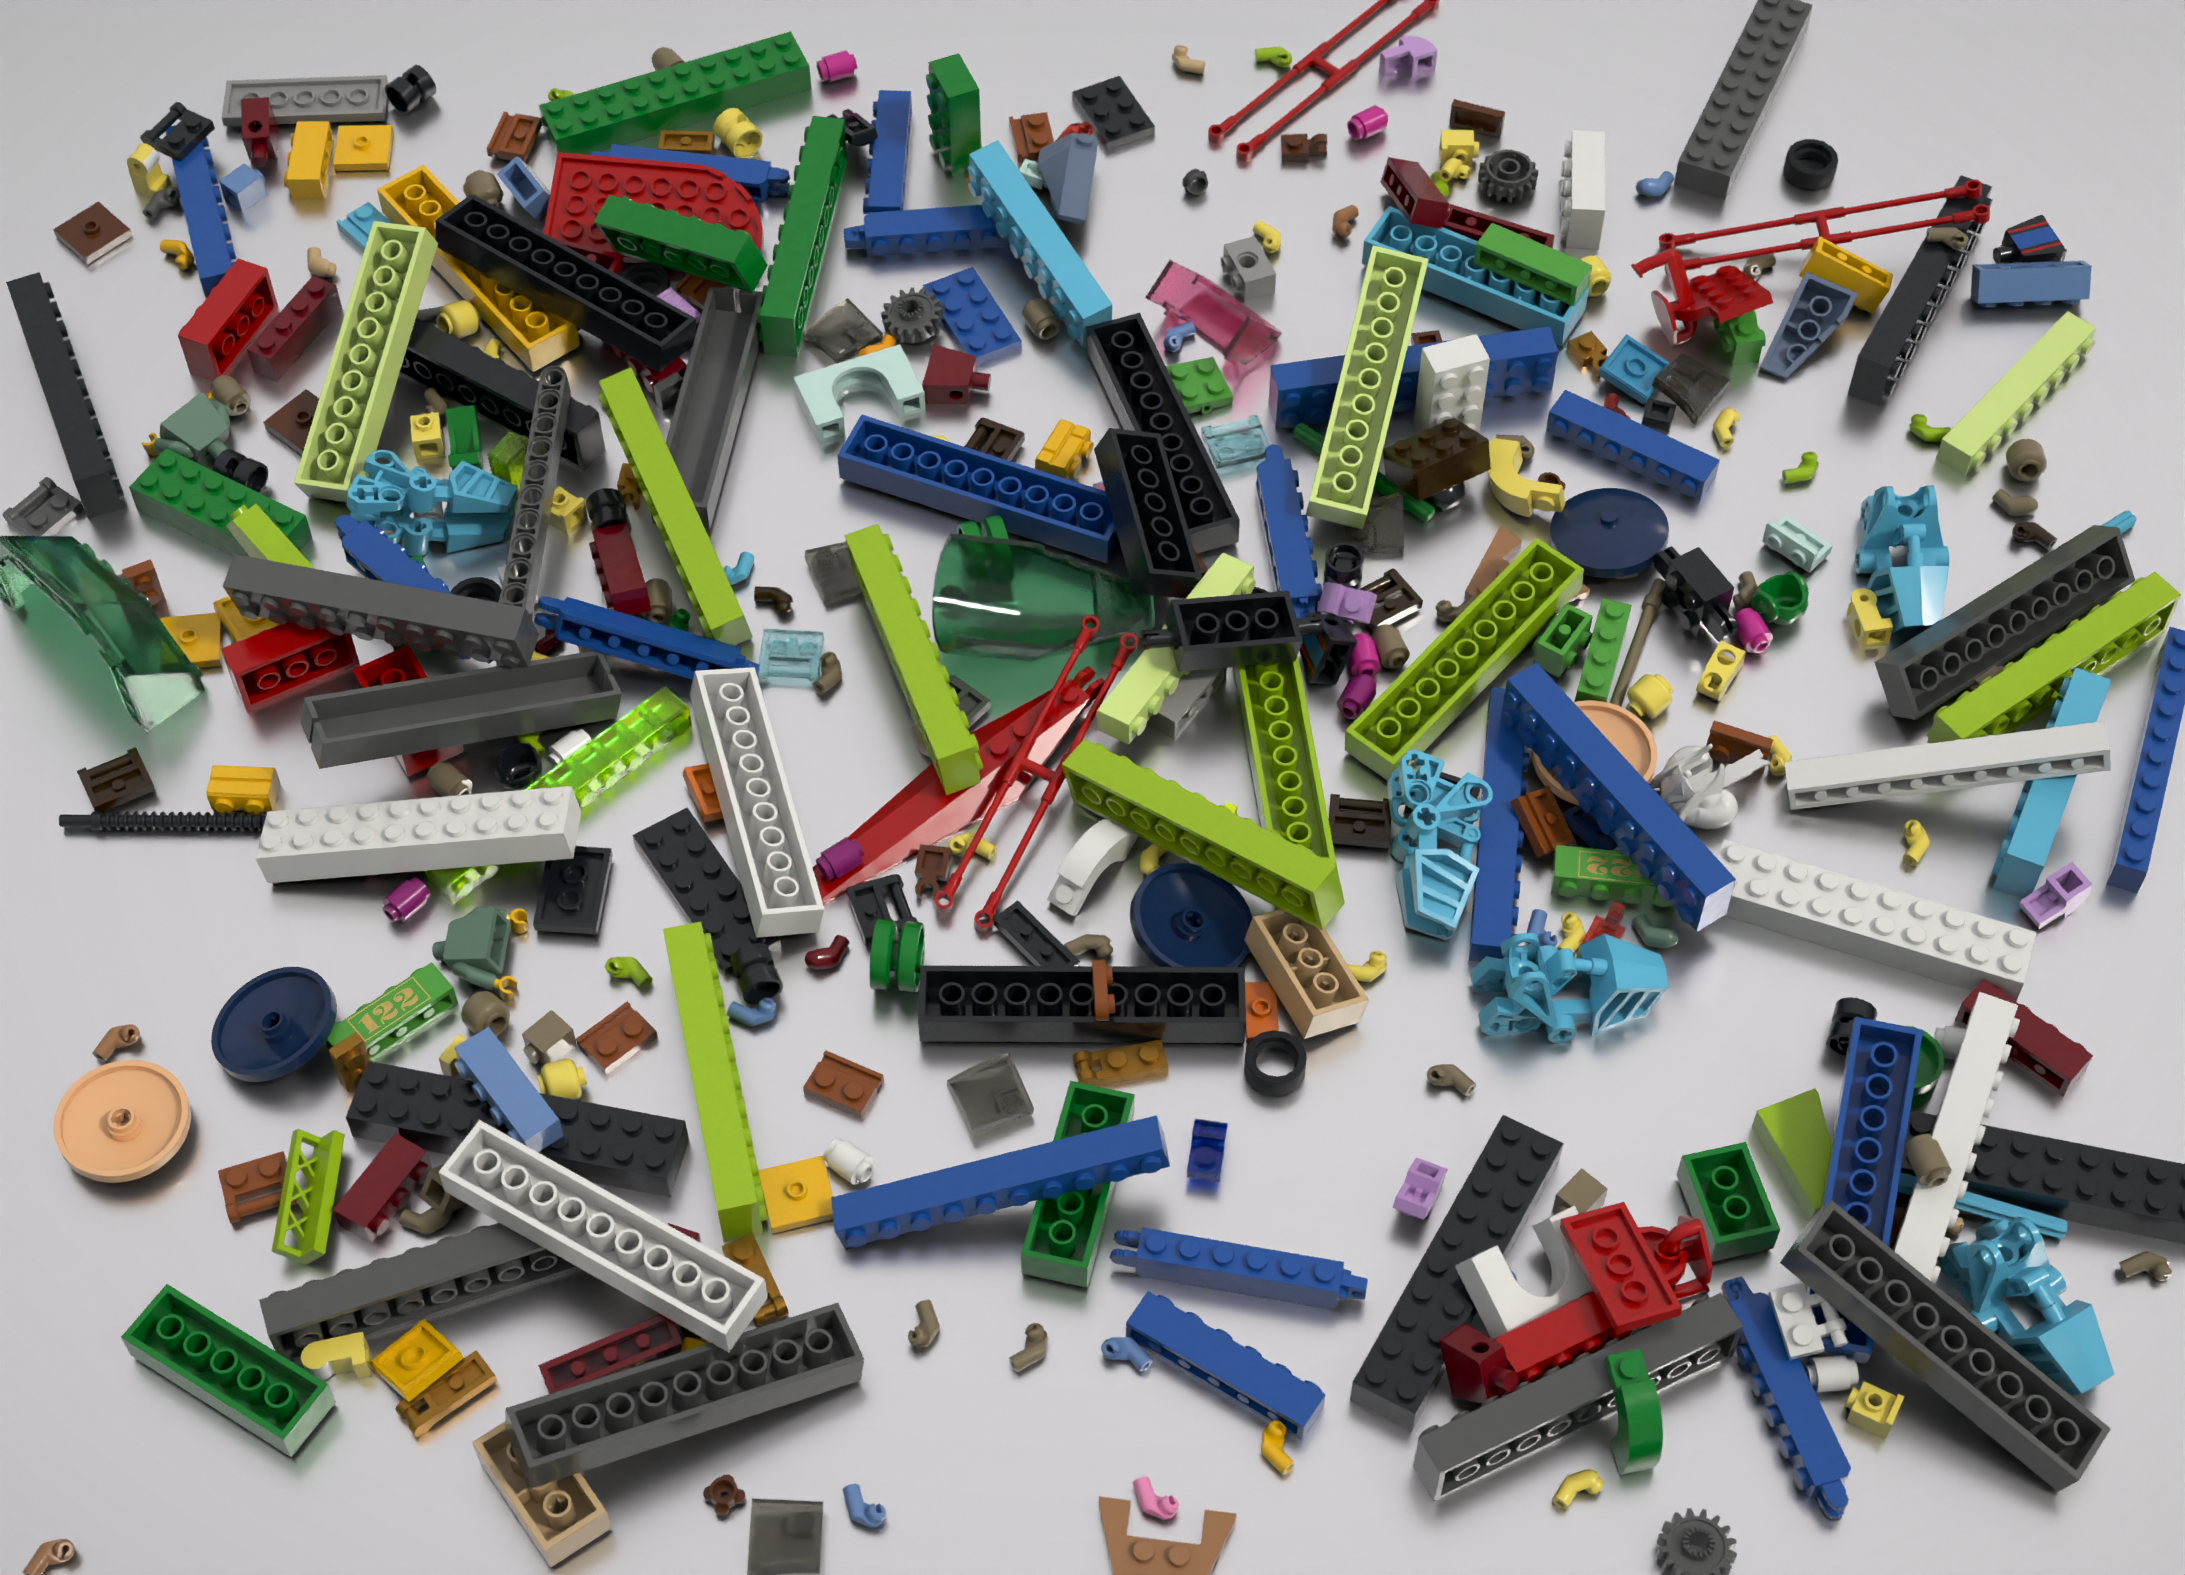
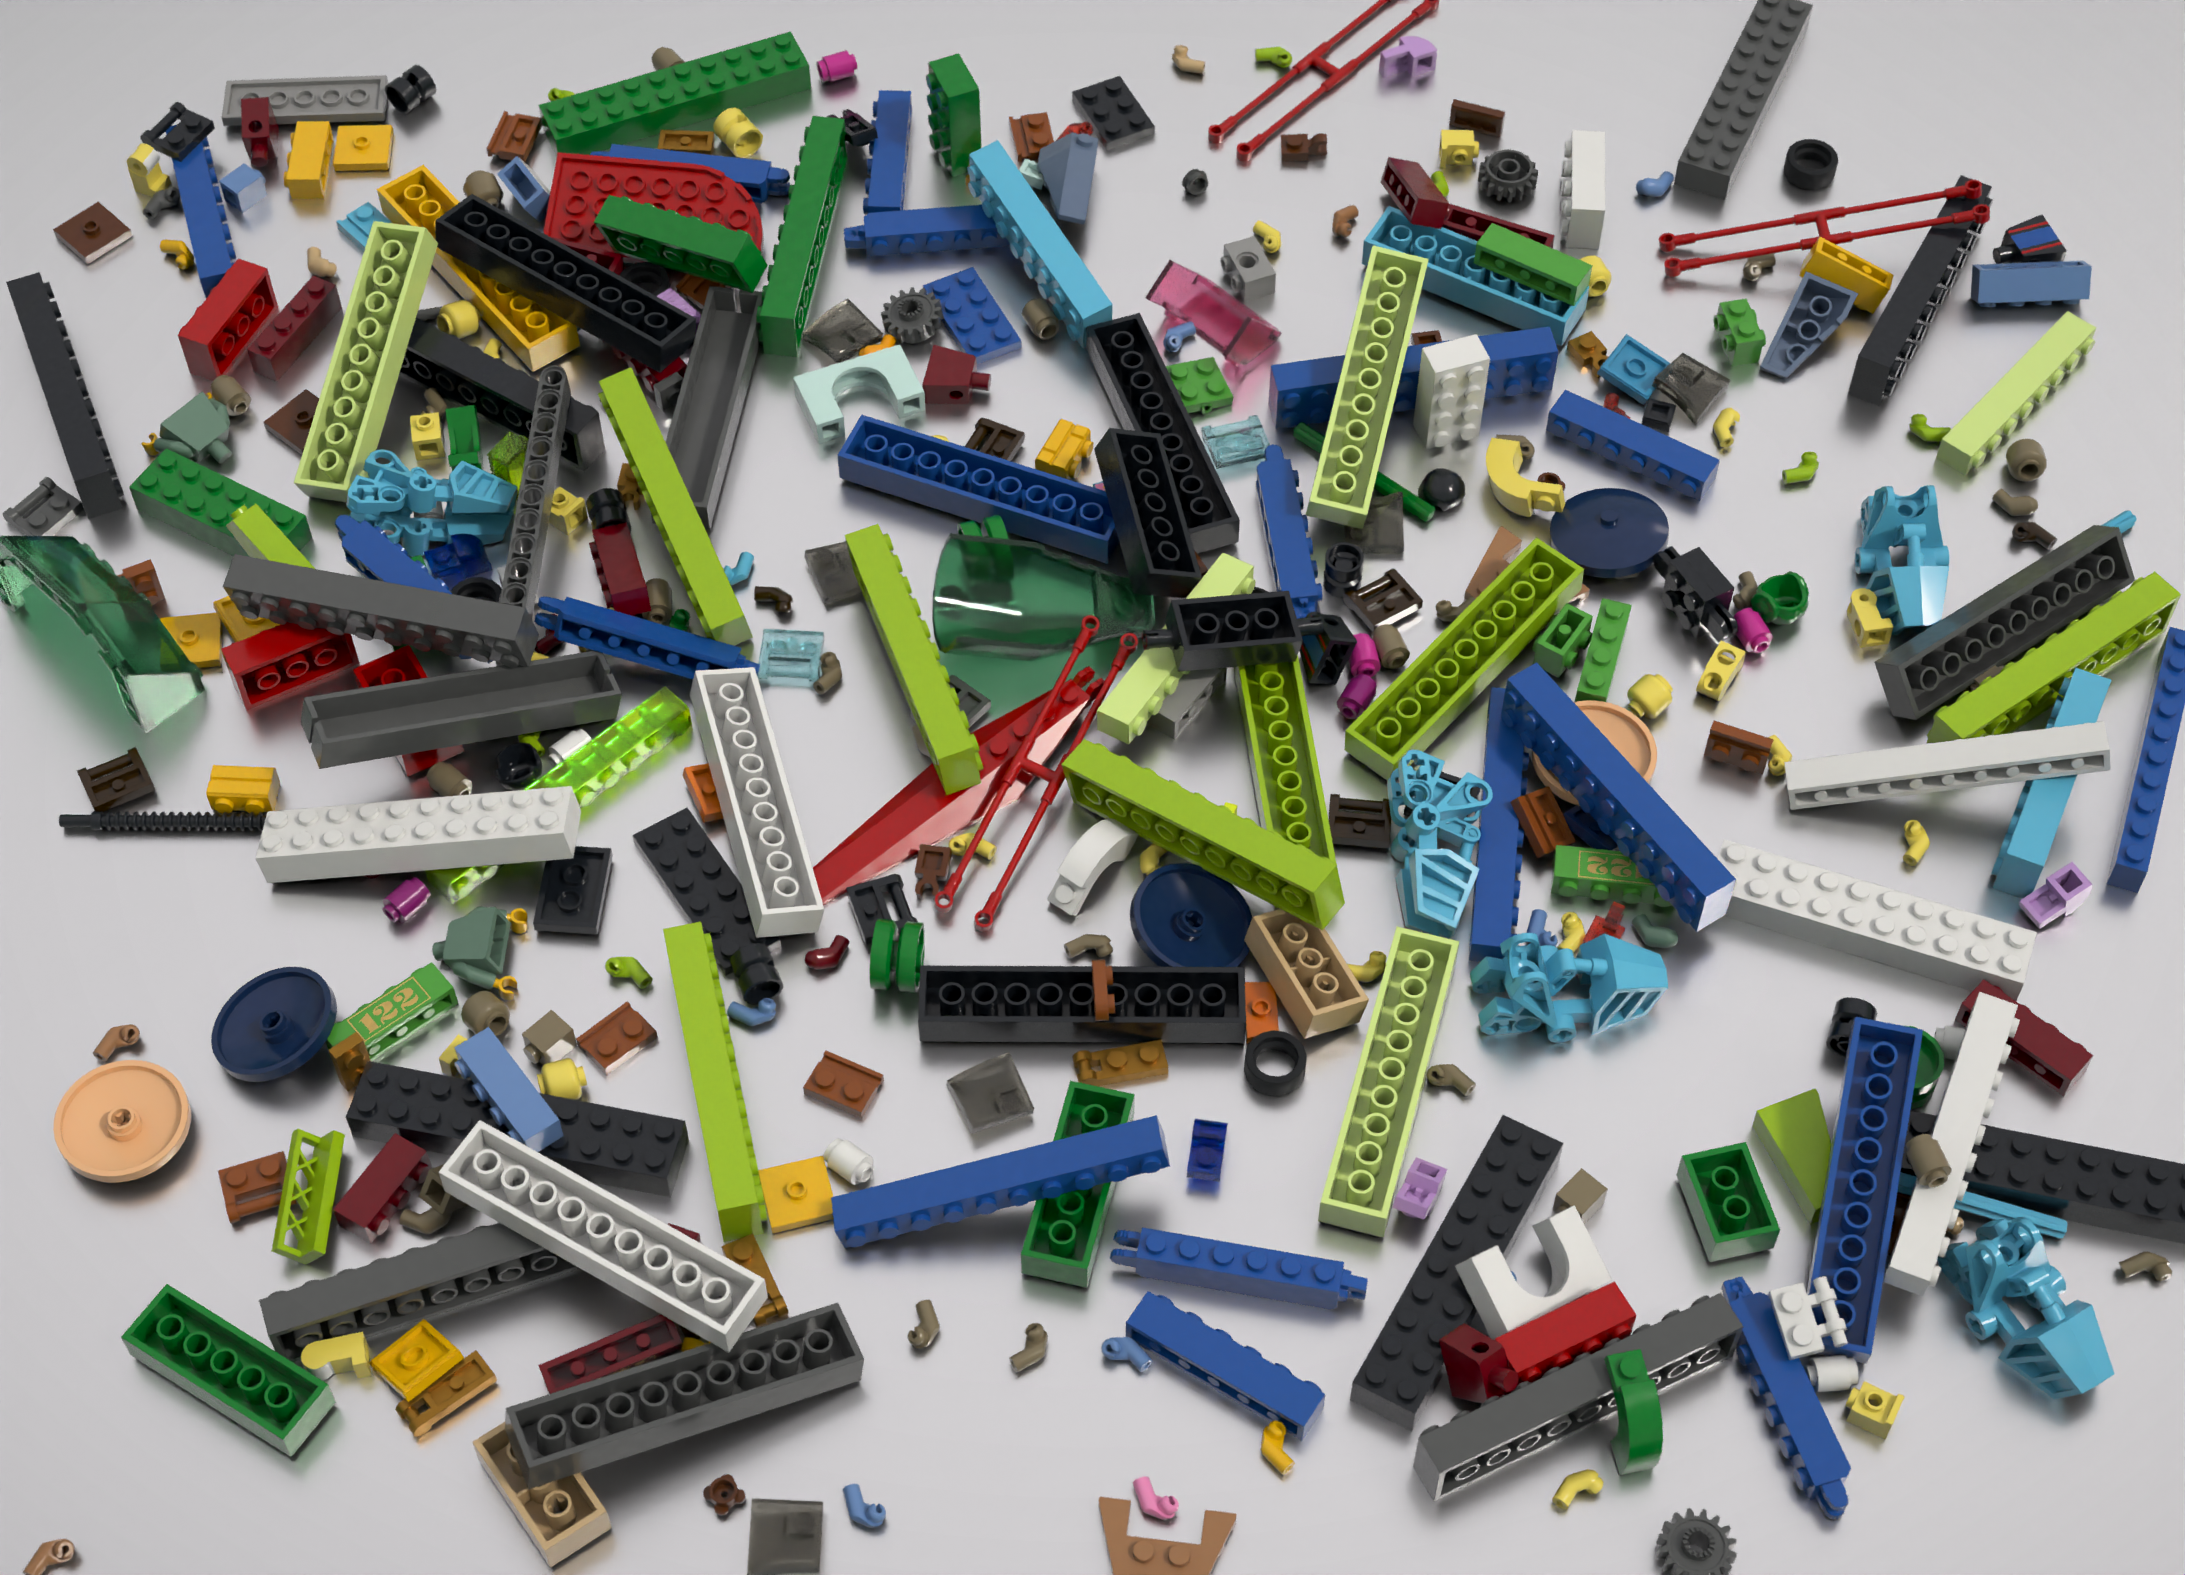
(242, 469): black wheel -> none
(463, 555): none -> clear blue brick
(840, 859): magenta brick -> none
(1033, 938): black plate -> none
(1347, 603): lavender brick -> none
(1367, 123): dark pink brick -> none
(1388, 1082): none -> yellowish green brick
(1436, 459): dark brown brick -> none
(1455, 169): light yellow arm -> none
(1636, 1266): red plate -> none
(1650, 607): dark tan bar -> none
(1697, 792): white hair -> none
(1719, 295): red plate -> none
(1796, 542): light aqua bracket -> none
(1946, 1346): dark grey brick -> none
(1949, 235): dark tan arm -> none

